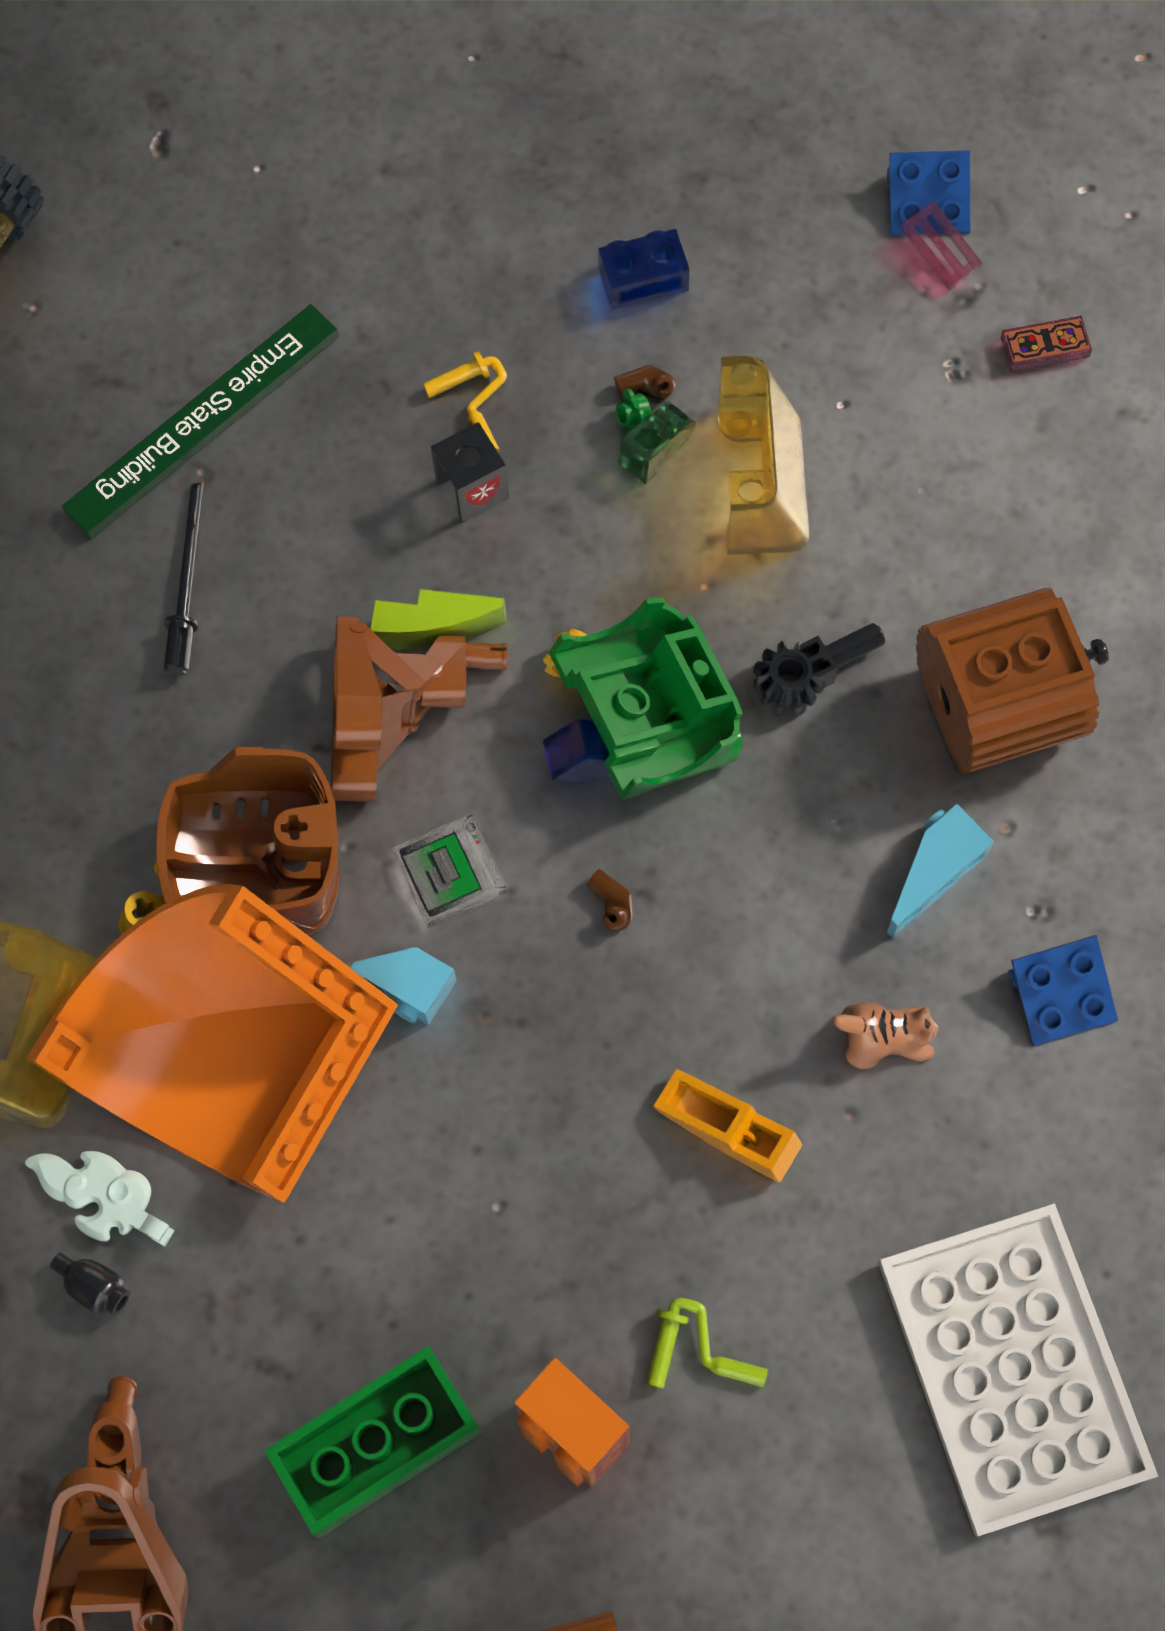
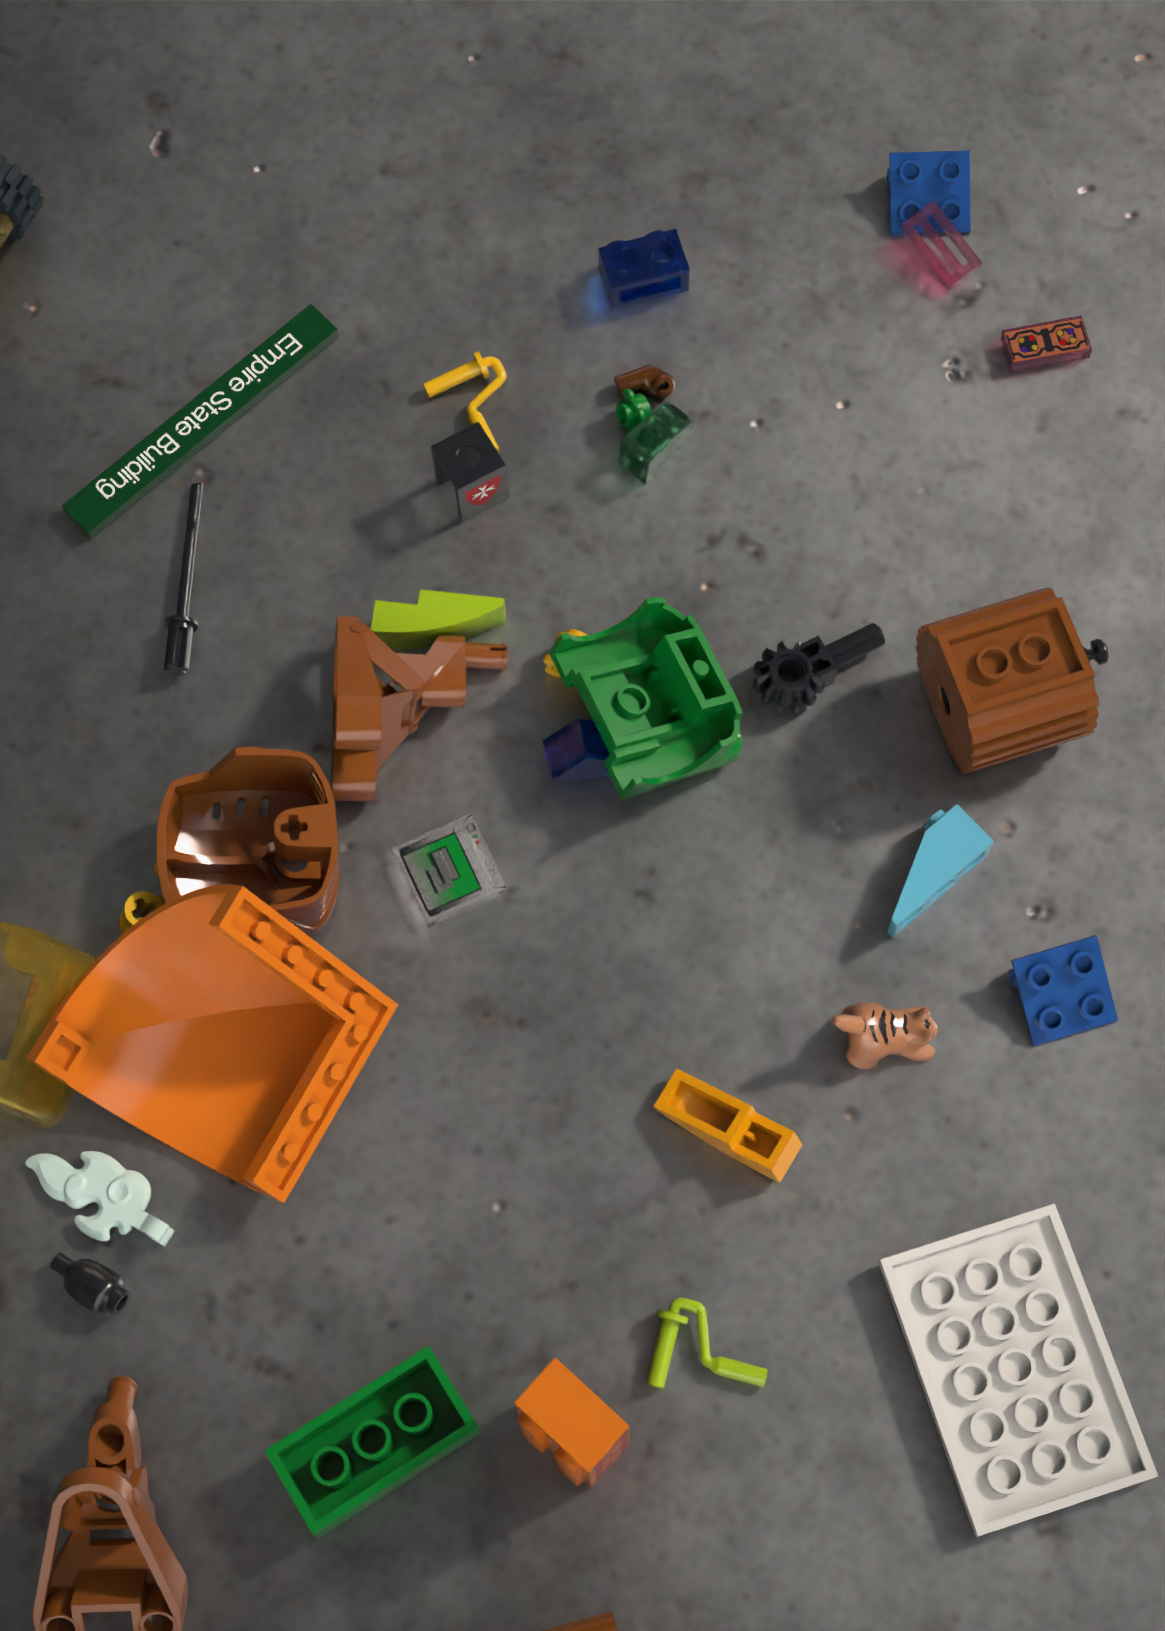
(411, 980): medium azure slope -> none
(616, 900): reddish brown arm -> none
(758, 410): clear yellow windscreen -> none

